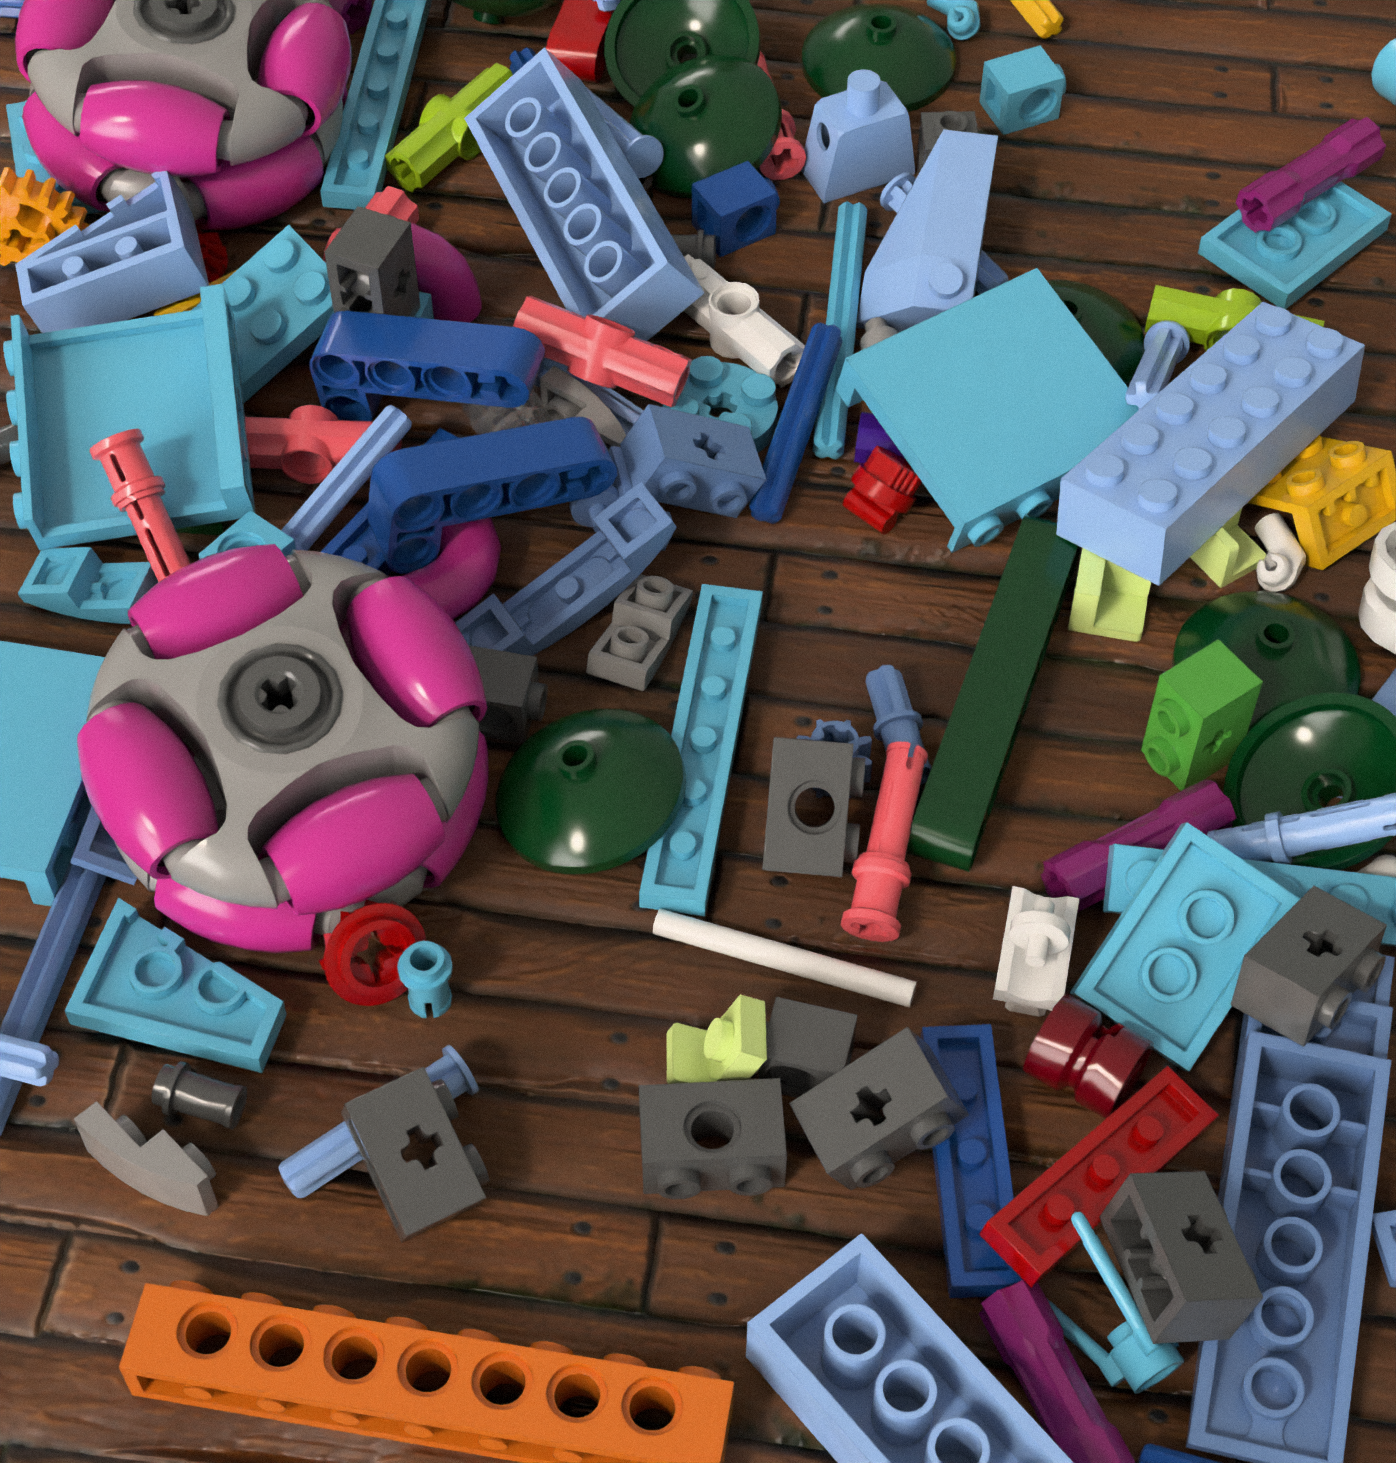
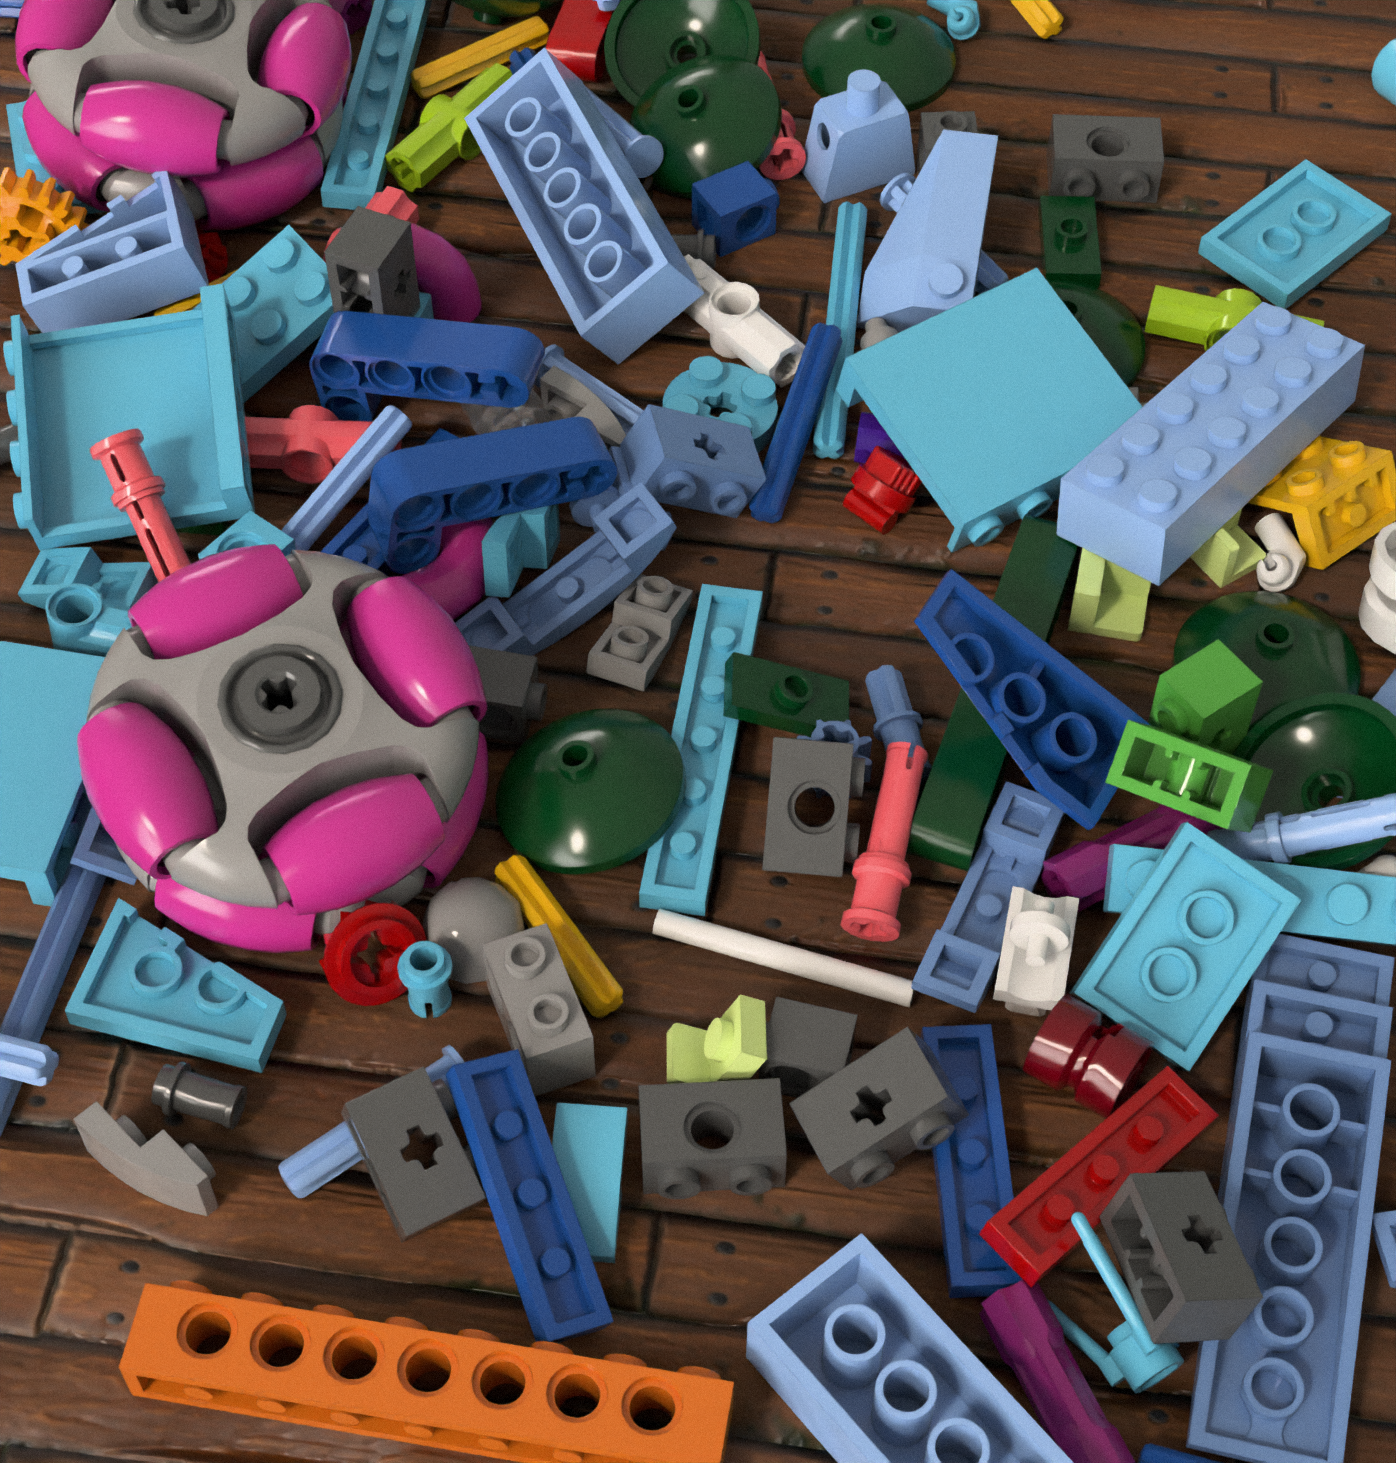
(82, 621): none -> medium azure piece
(466, 917): none -> light grey hair
(474, 58): none -> yellow axle
(518, 542): none -> medium azure slope
(528, 1198): none -> blue plate
(539, 1008): none -> light grey brick
(585, 969): none -> yellow axle
(591, 1158): none -> medium azure slope
(605, 351): coral piece -> none
(782, 695): none -> dark green plate
(1012, 851): none -> medium blue slope
(1022, 89): medium azure brick -> none
(1034, 699): none -> blue wedge
(1069, 239): none -> dark green plate
(1105, 157): none -> dark grey brick
(1164, 347): light blue axle -> none
(1189, 776): none -> bright green brick
(1283, 192): magenta axle -> none
(1310, 966): dark grey brick -> none

